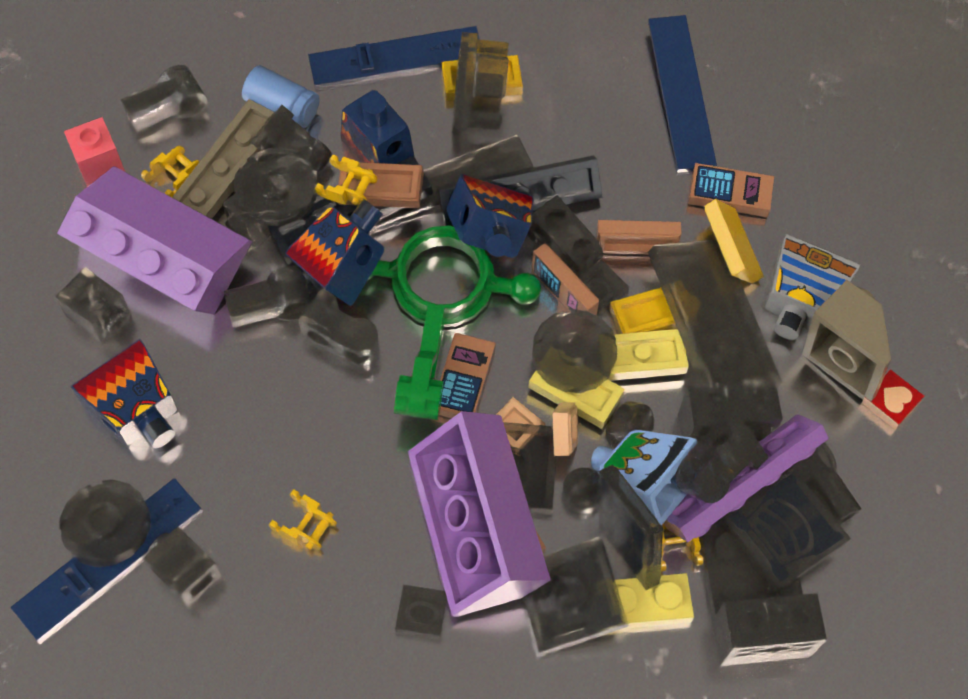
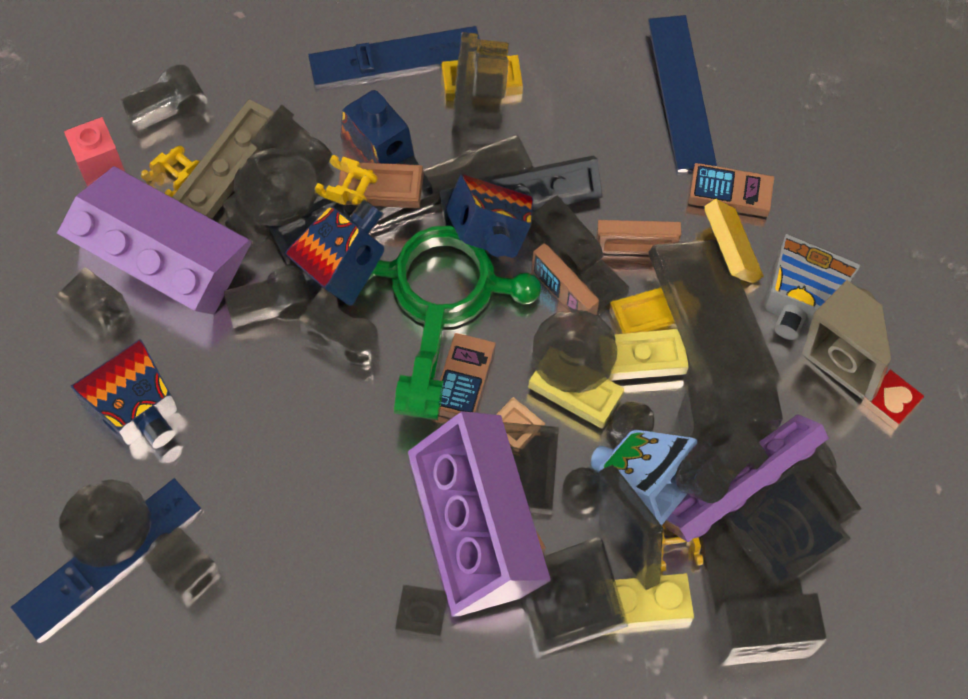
(276, 90): medium blue piece -> none
(297, 535): yellow piece -> none
(565, 428): light nougat tile -> none

